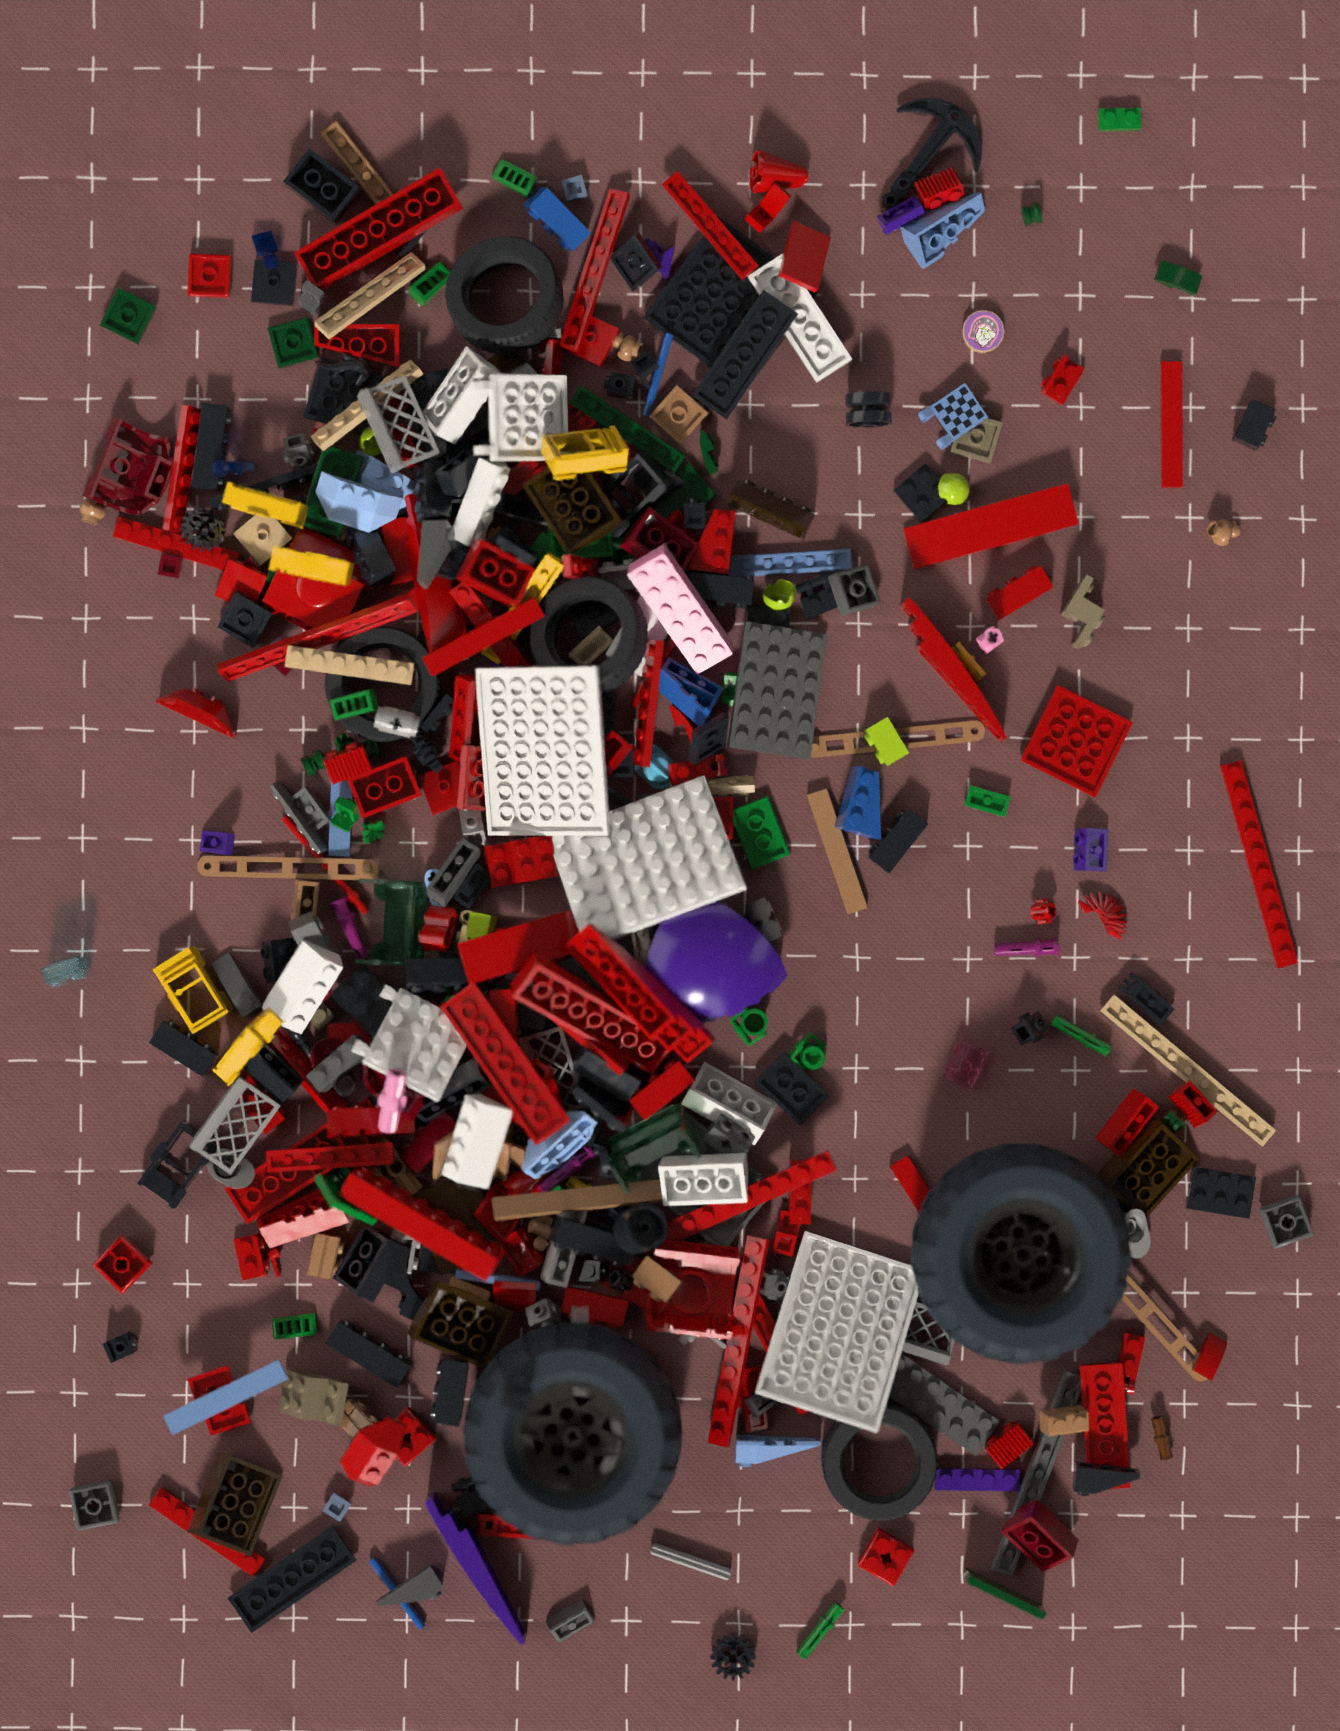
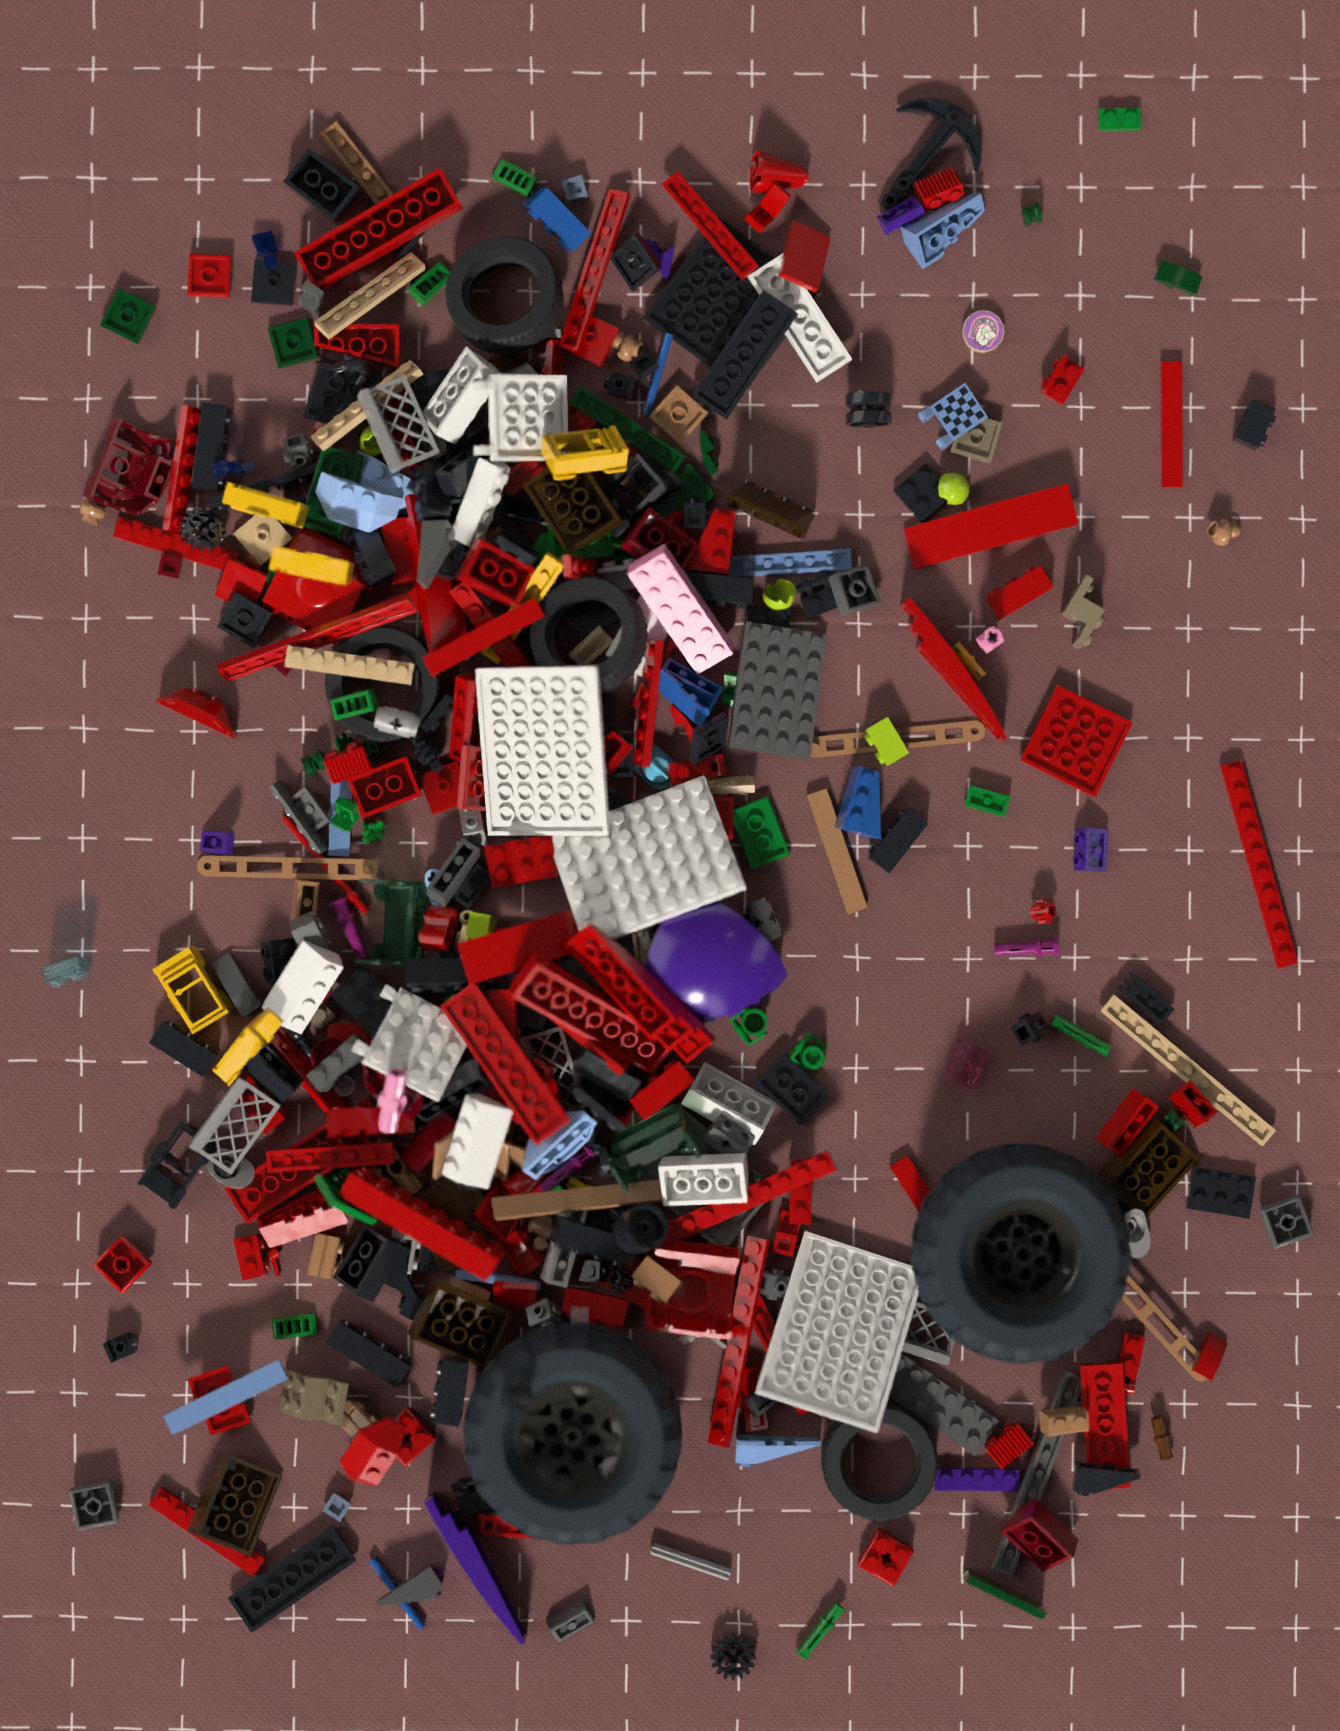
(1107, 912): red hair -> none

